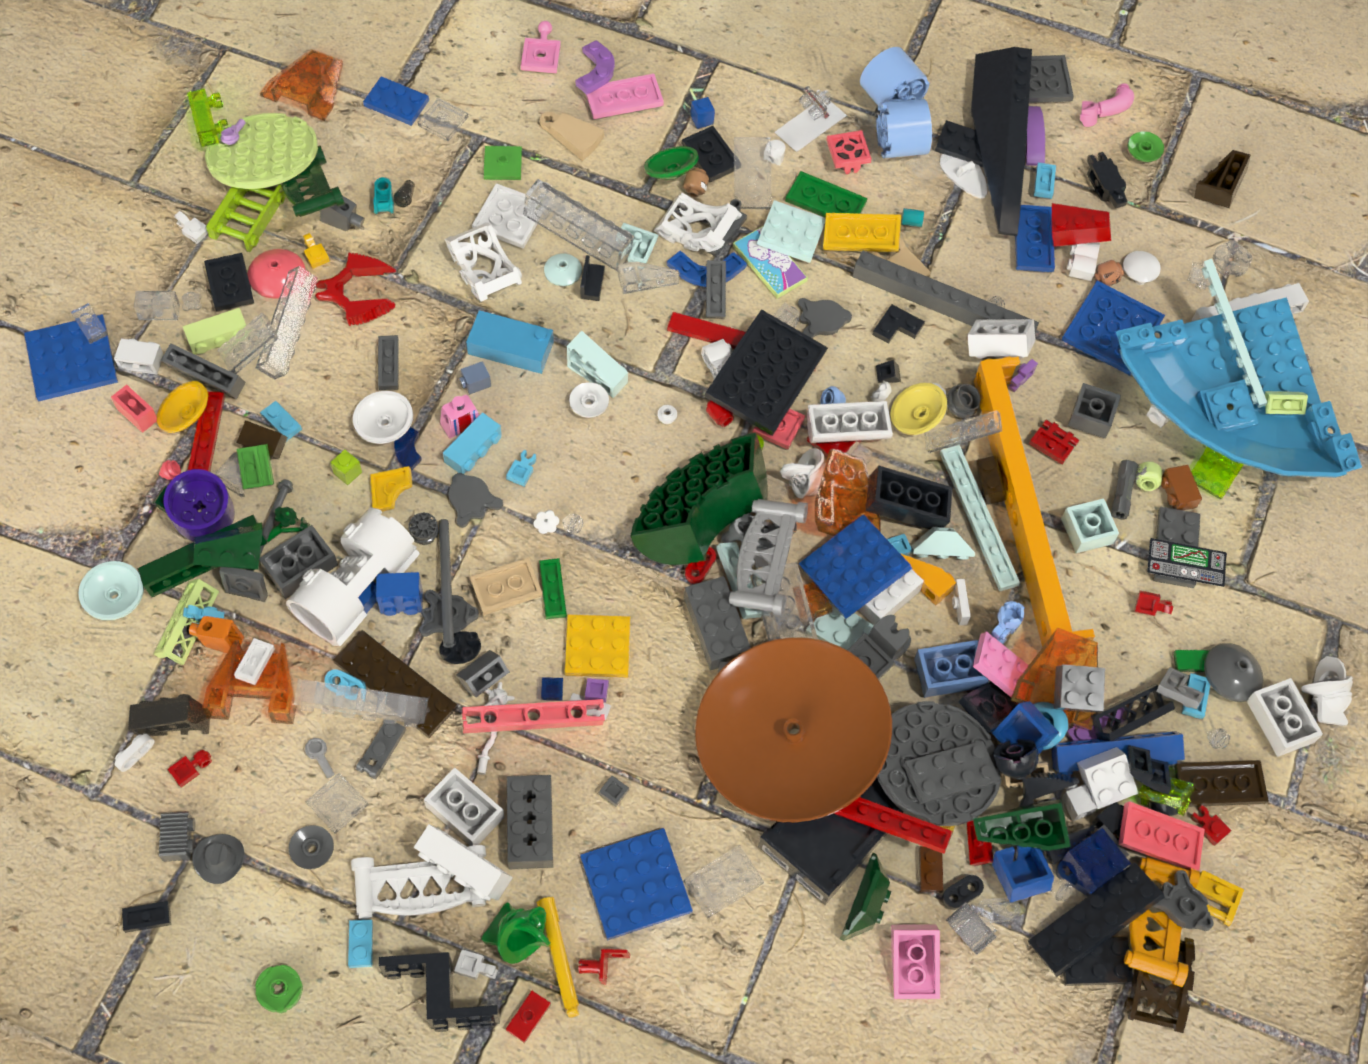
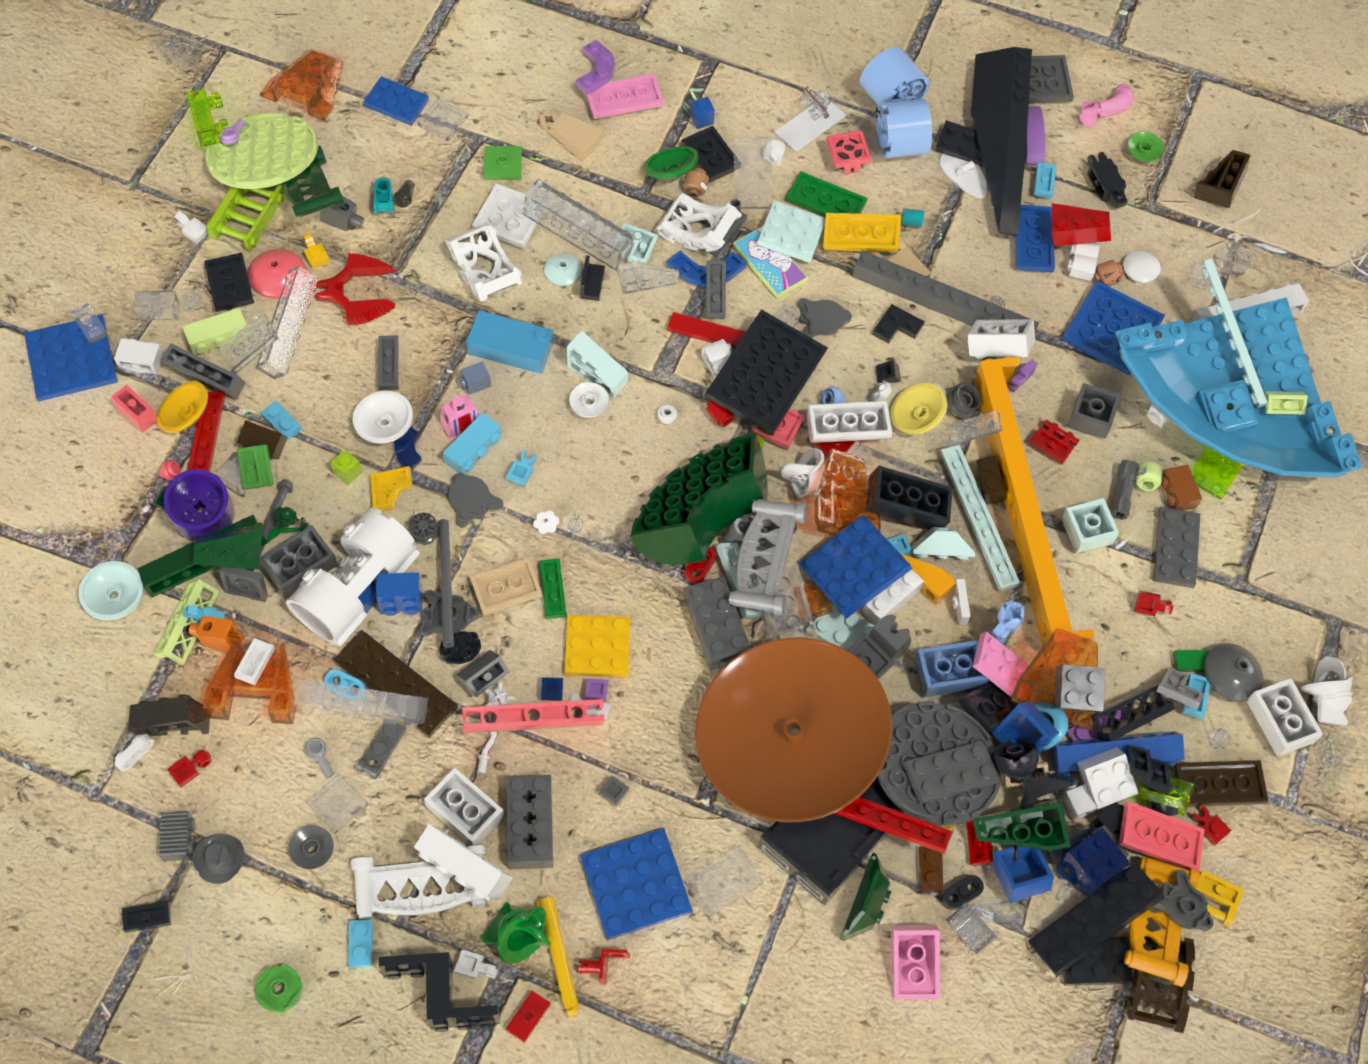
(549, 48): bright pink plate -> none
(1187, 562): sticker -> none

